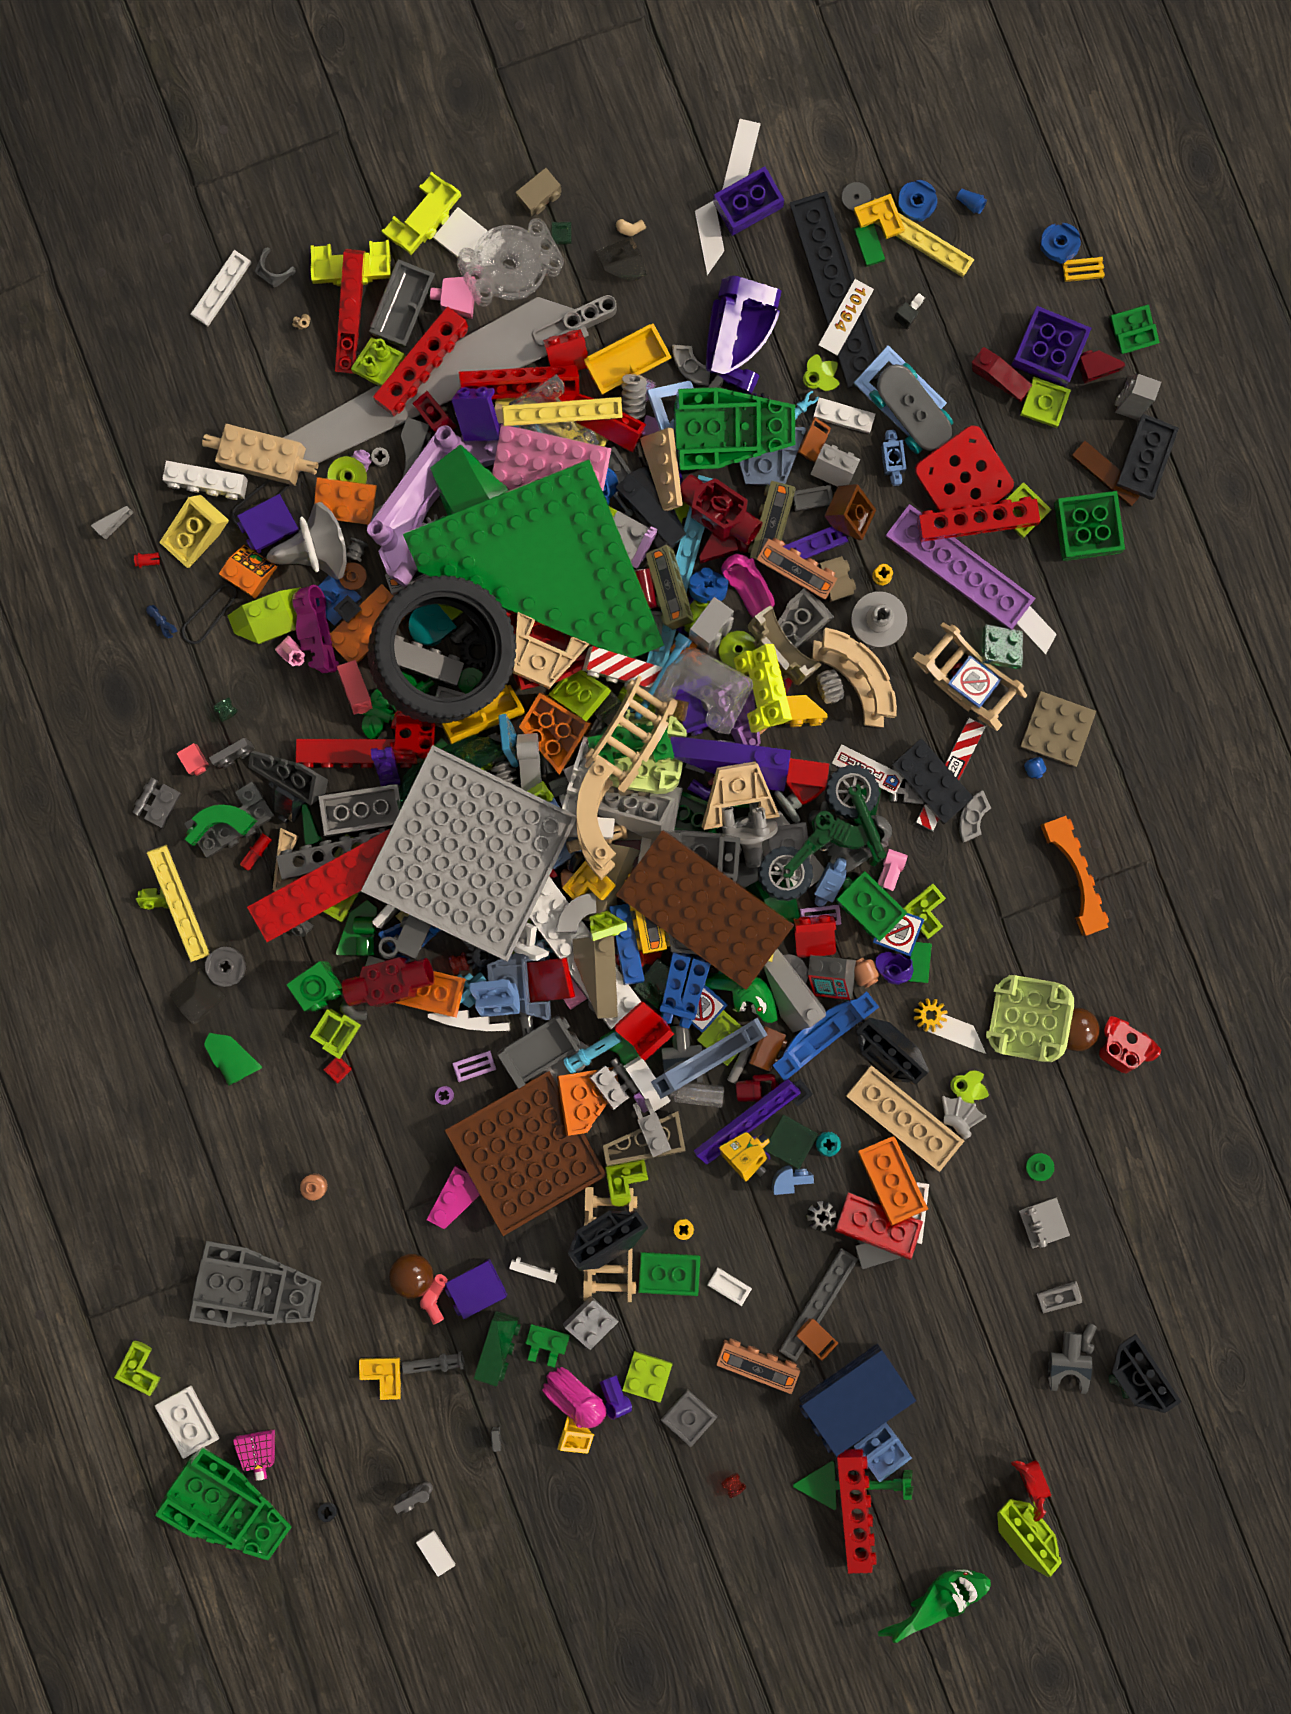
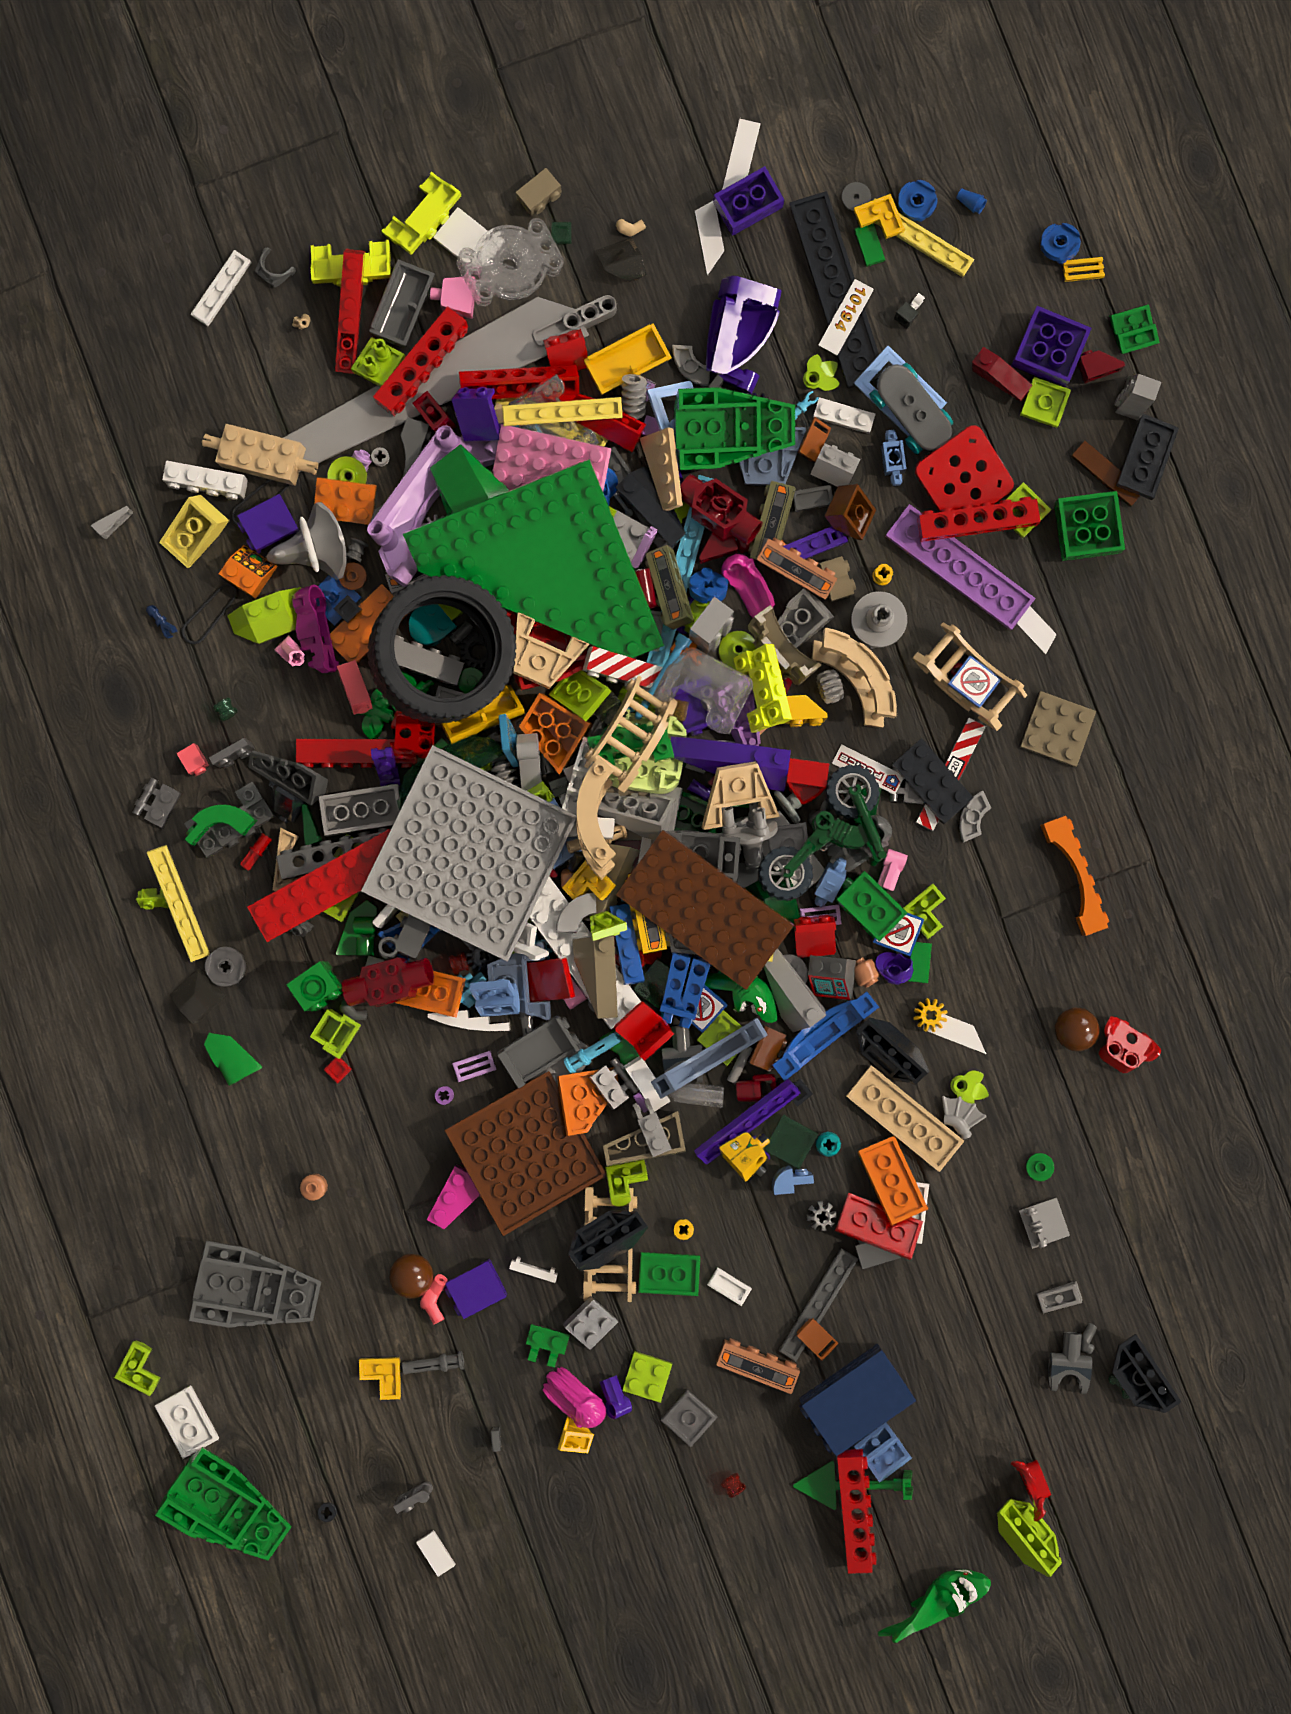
(145, 559): red pin -> none
(256, 1452): dark pink torso -> none
(497, 1345): dark green slope -> none
(1002, 647): clear green plate -> none
(1031, 1018): yellowish green tile -> none
(1035, 767): blue piece -> none

